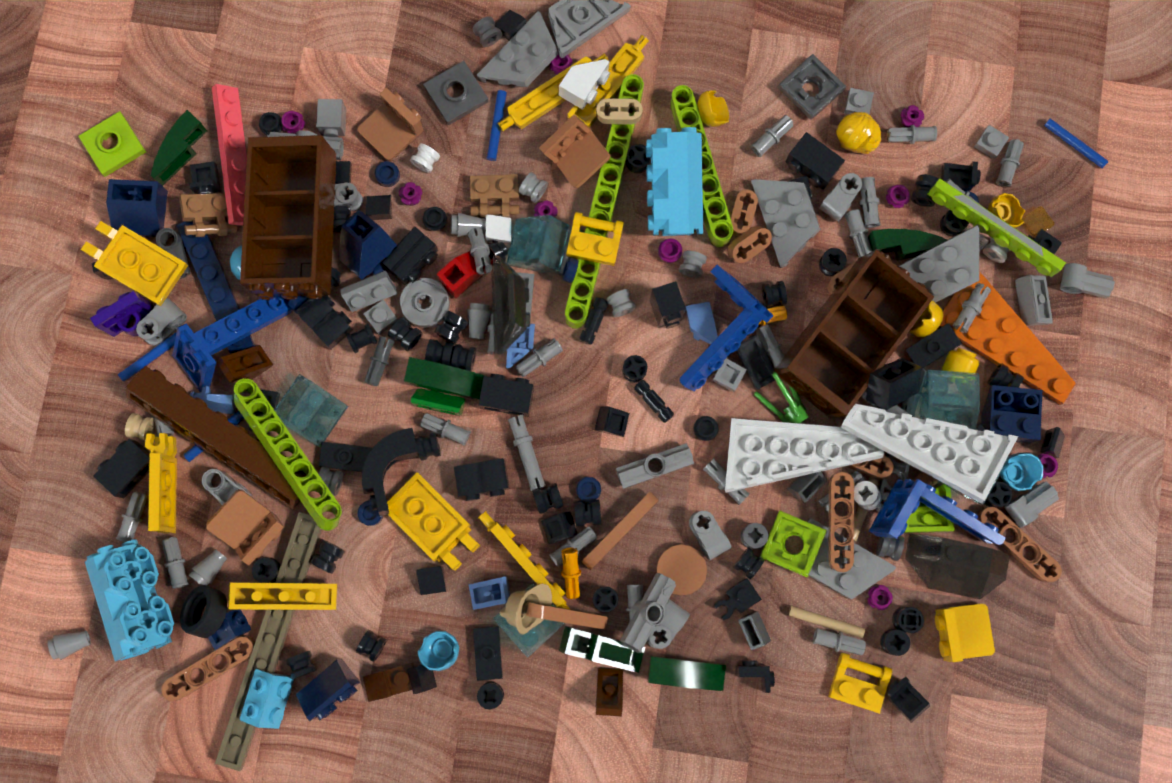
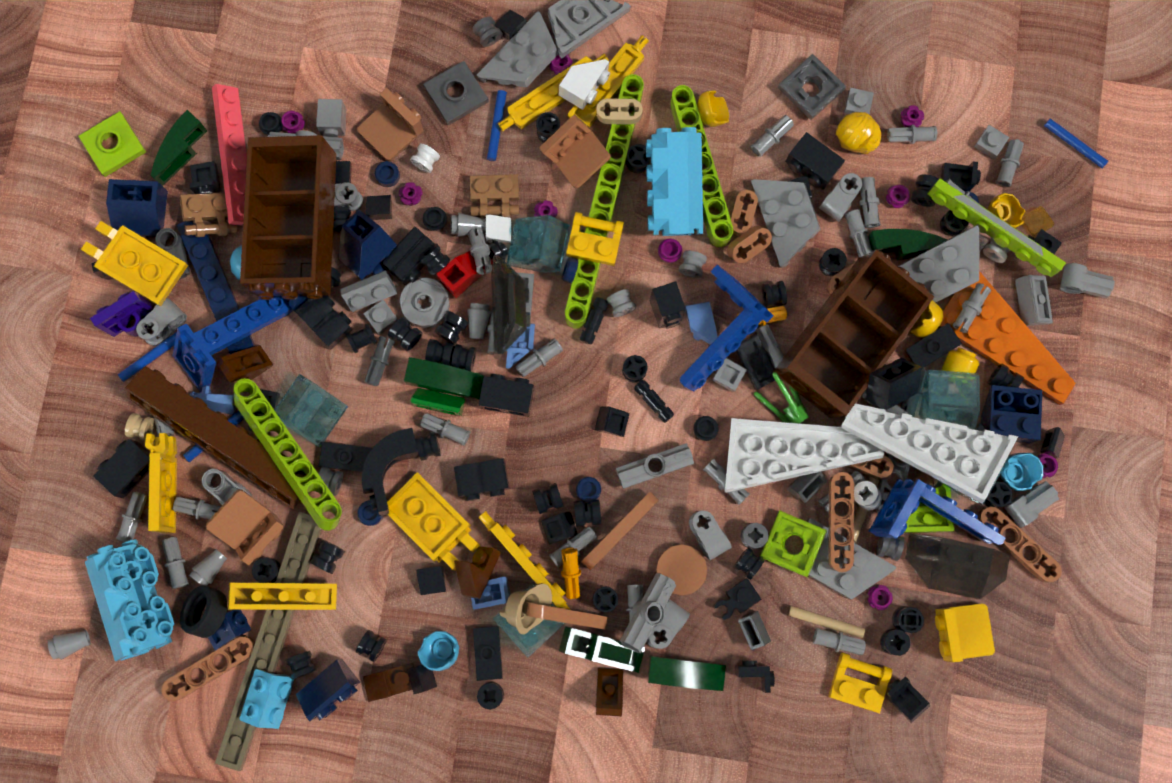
(195, 508): none -> light grey axle
(434, 259): none -> black wheel
(475, 575): none -> reddish brown slope
(526, 452): light grey pin -> none
(533, 187): light grey wheel -> none
(547, 122): none -> black wheel

